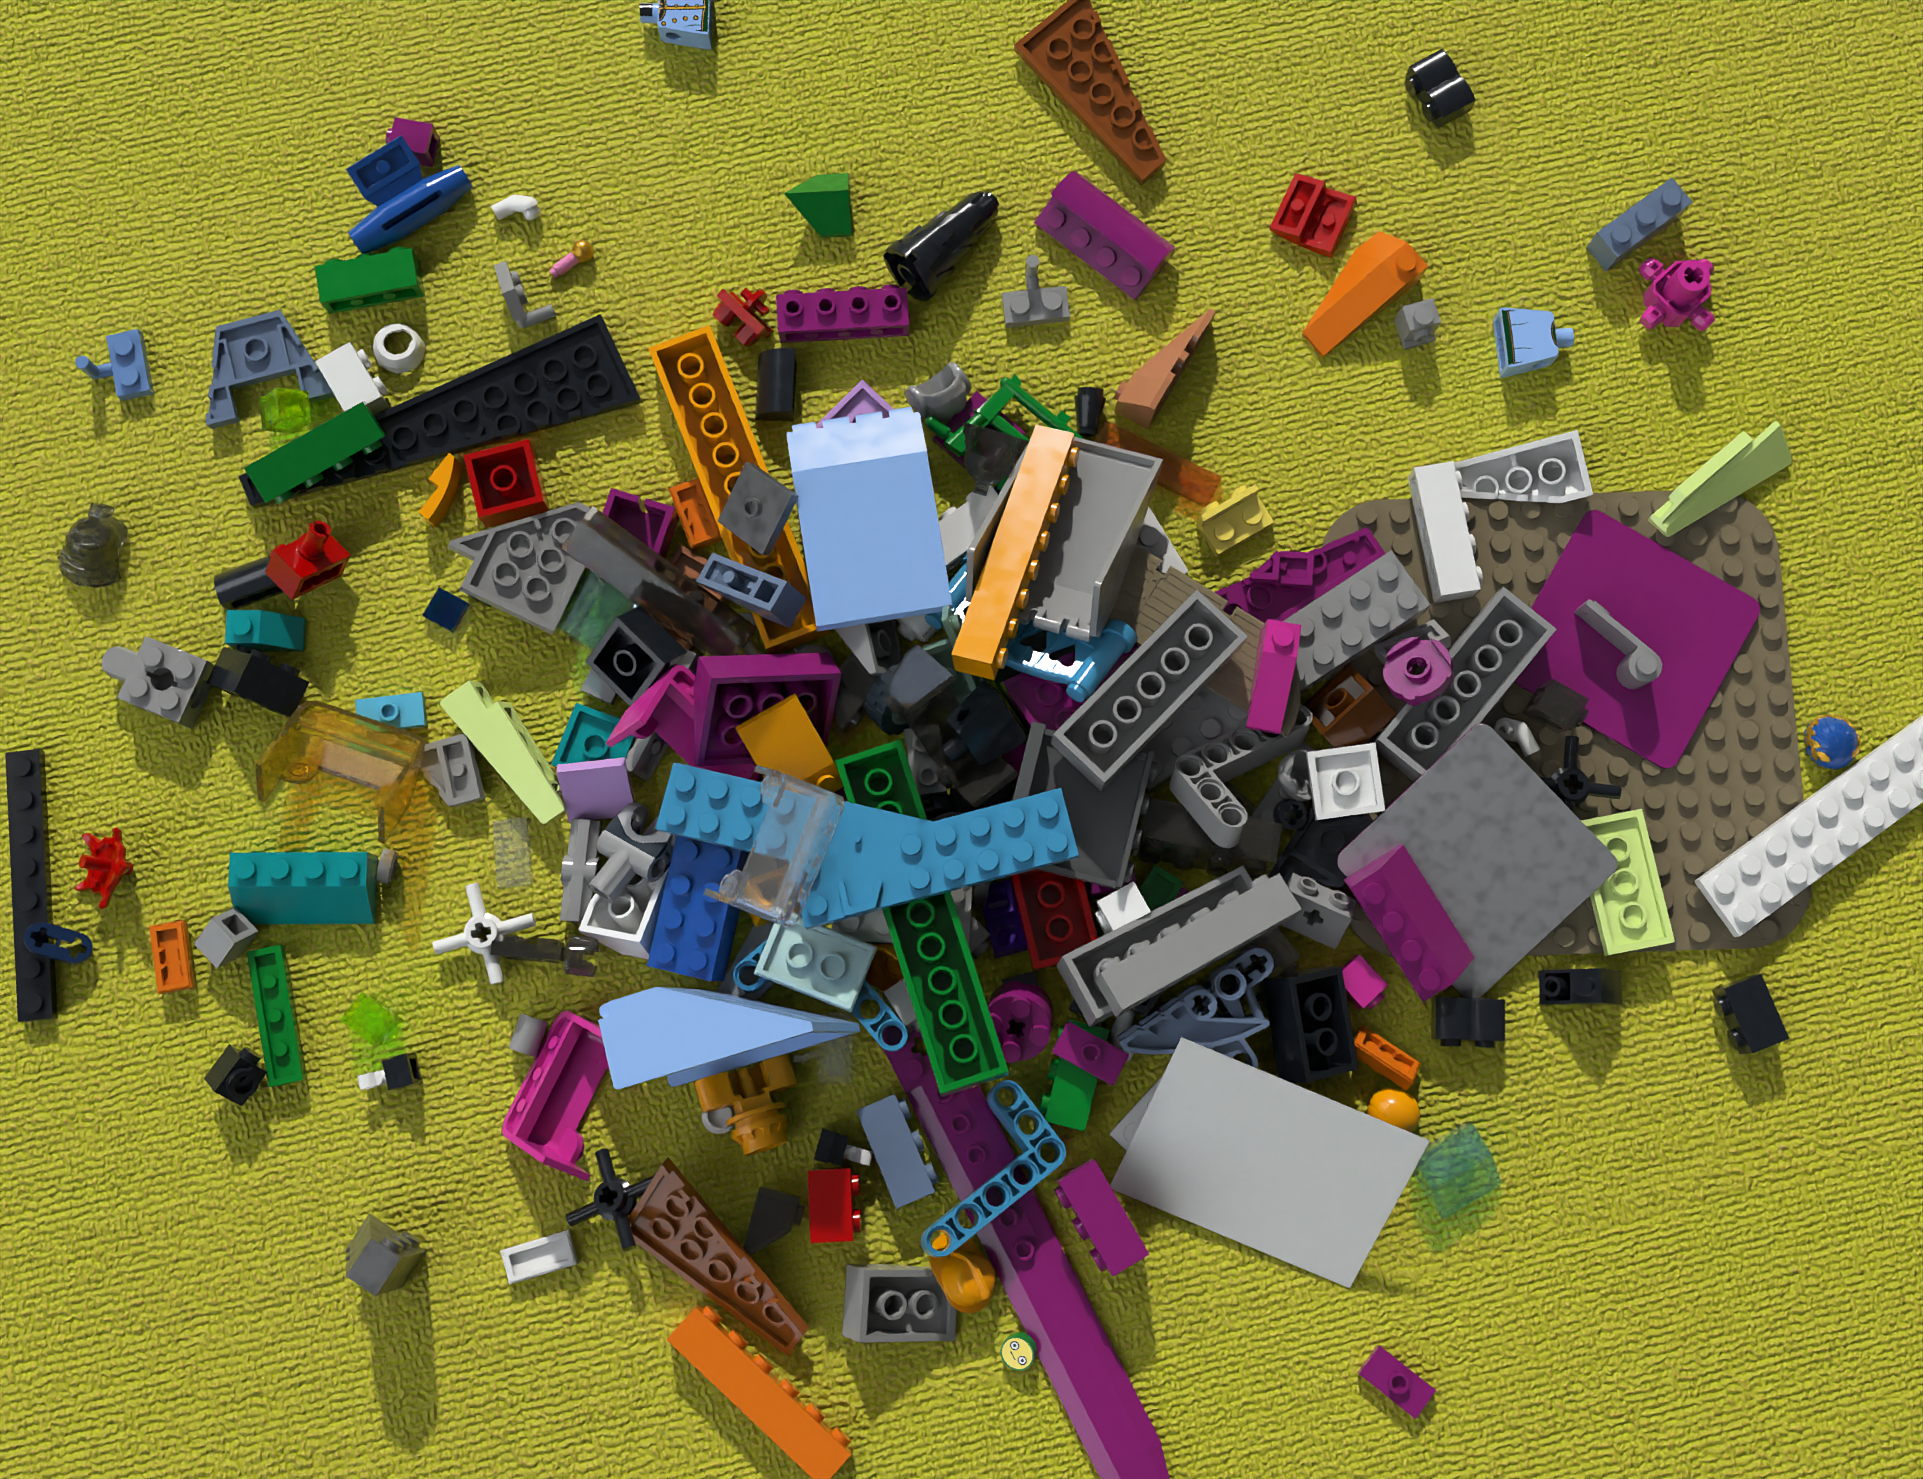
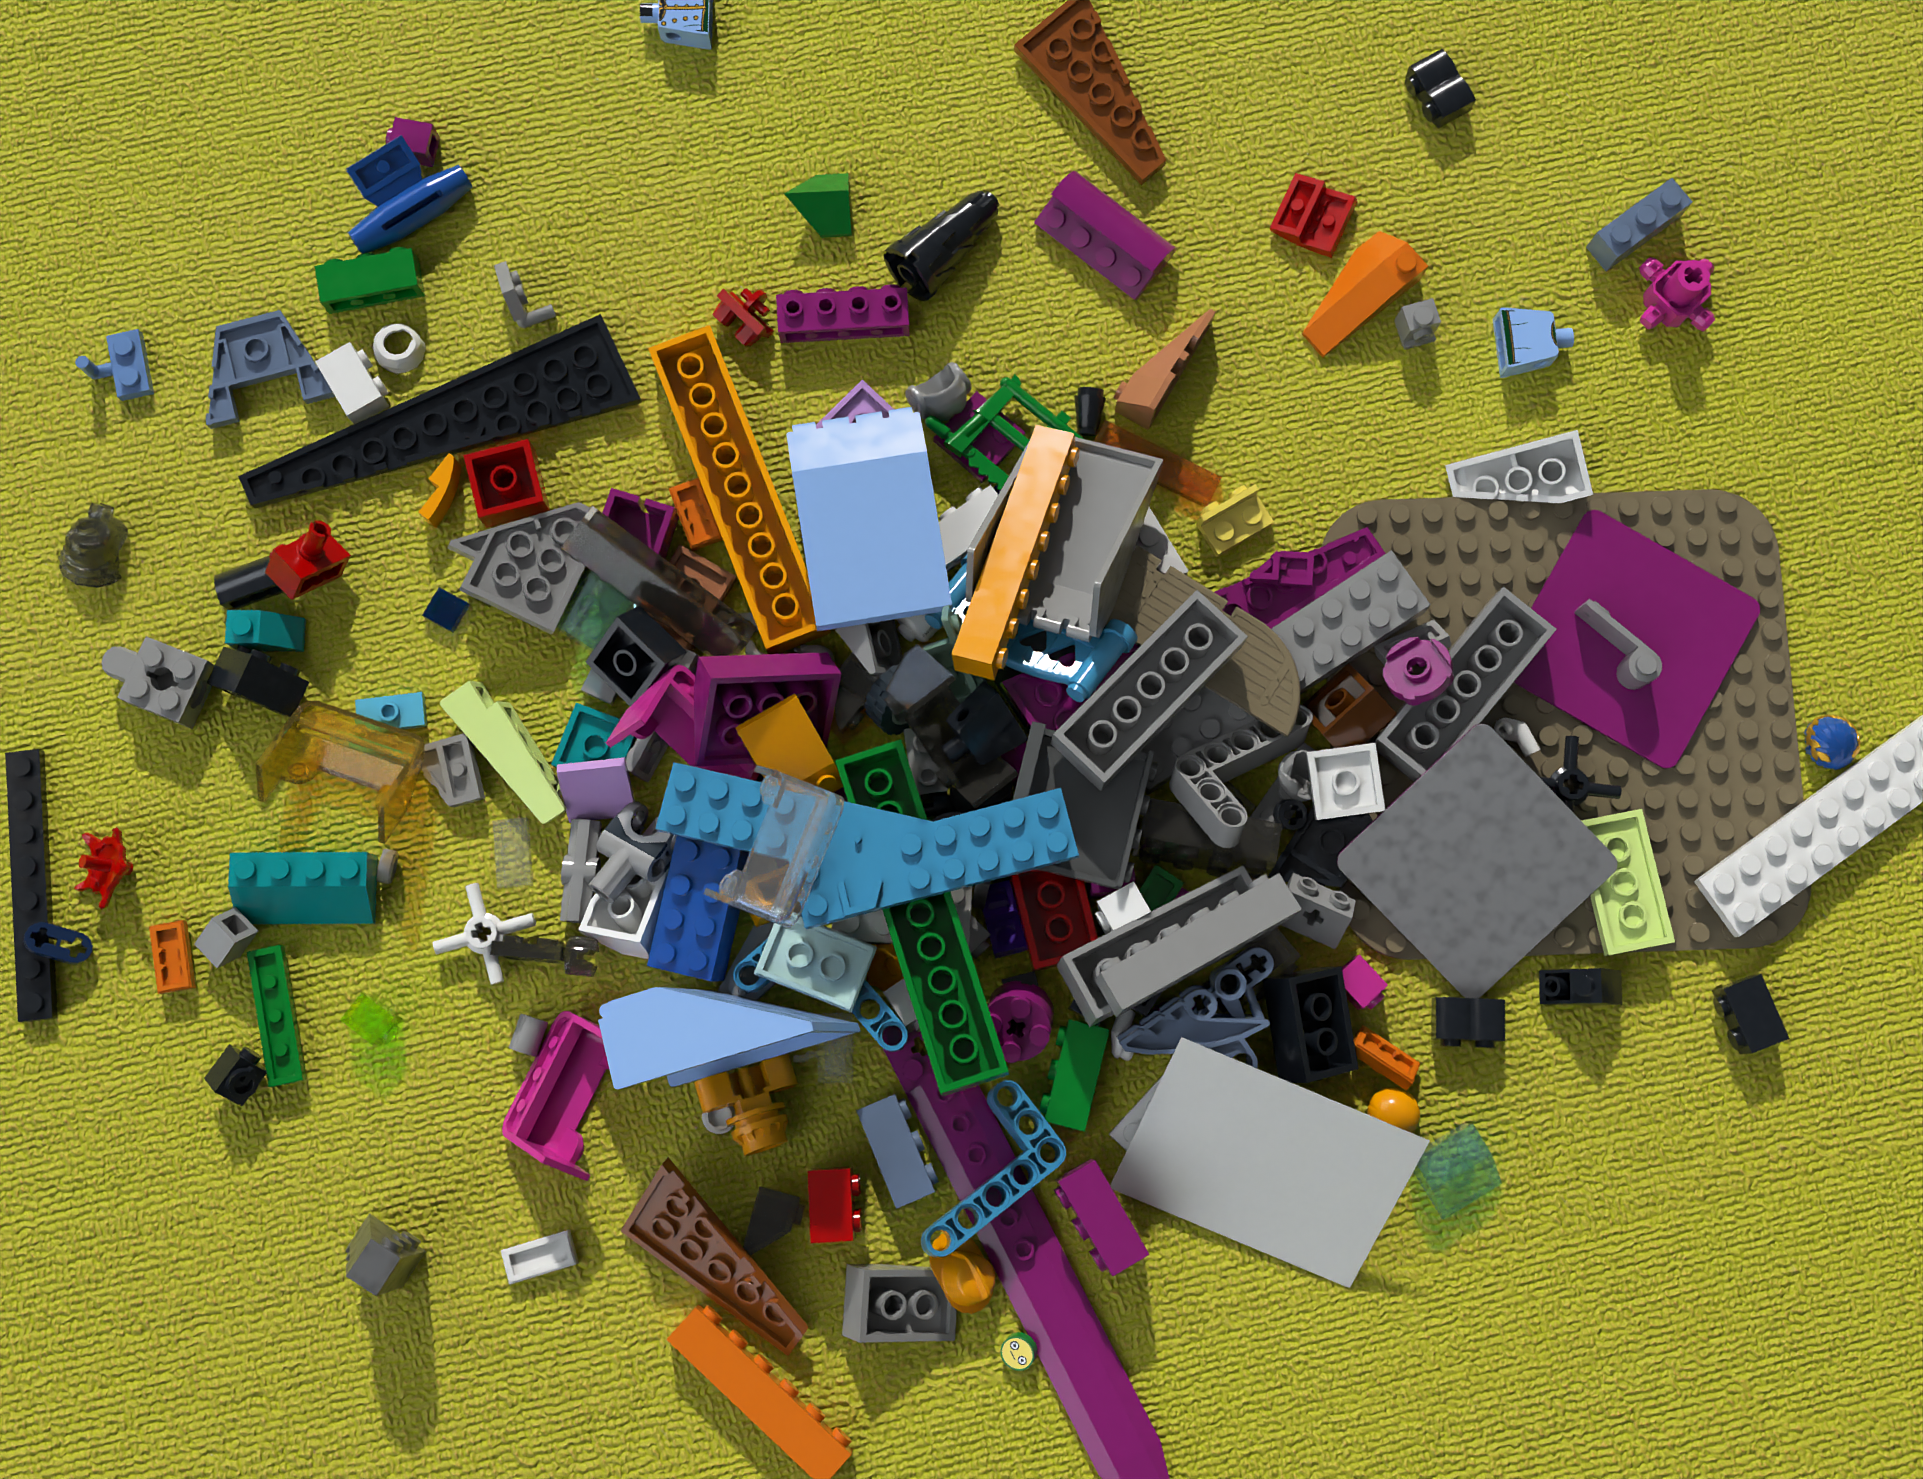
(285, 410): clear neon green brick -> none
(314, 452): green brick -> none
(397, 1073): black piece -> none
(517, 203): white arm -> none
(581, 252): piece -> none
(604, 1198): black bar -> none
(752, 589): sand blue slope -> none
(757, 508): flat silver plate -> none
(776, 385): black brick -> none
(833, 1148): black piece -> none
(989, 455): clear smoke helmet -> none
(1035, 304): light grey plate -> none
(1090, 1053): magenta plate -> none
(1273, 675): dark pink slope -> none
(1396, 1381): magenta plate -> none
(1410, 922): magenta slope -> none
(1444, 532): white brick -> none
(1556, 706): clear smoke brick -> none
(1724, 477): yellowish green wedge -> none

